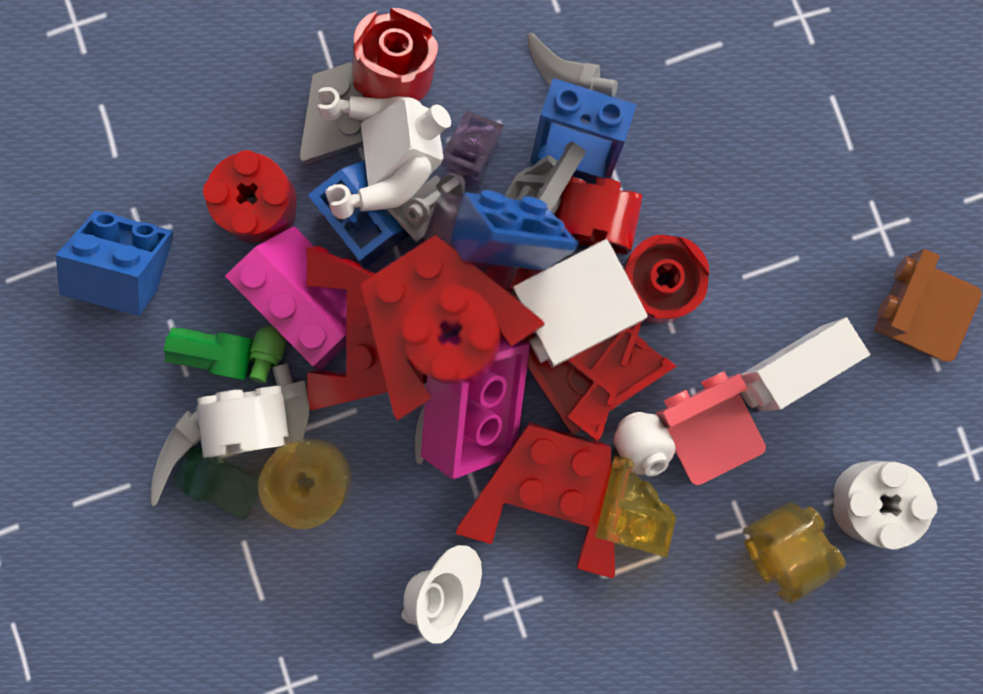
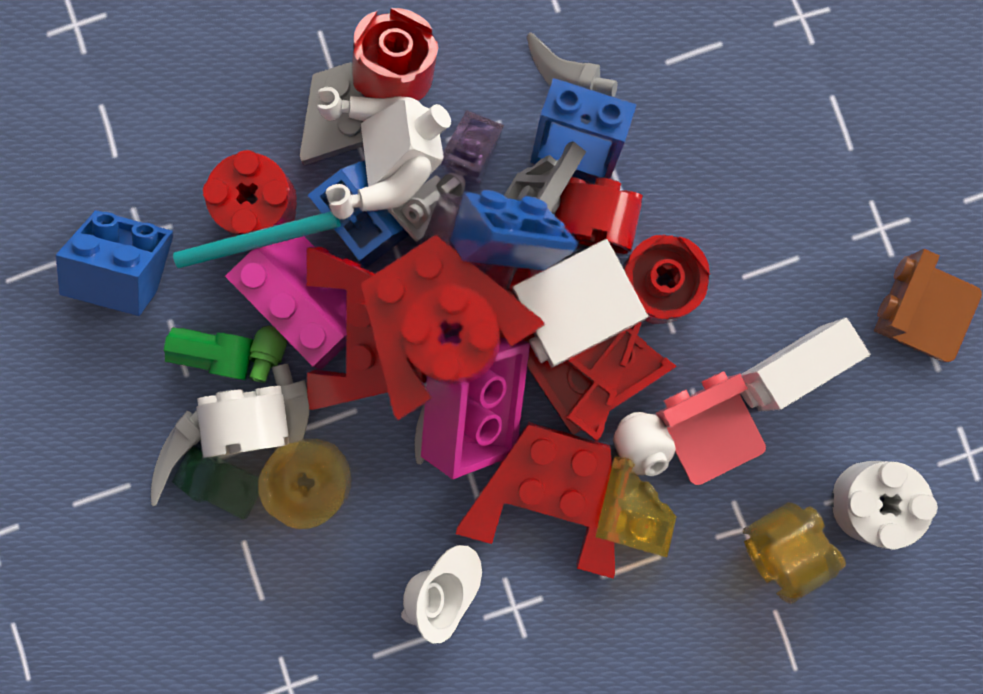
(256, 239): none -> teal bar

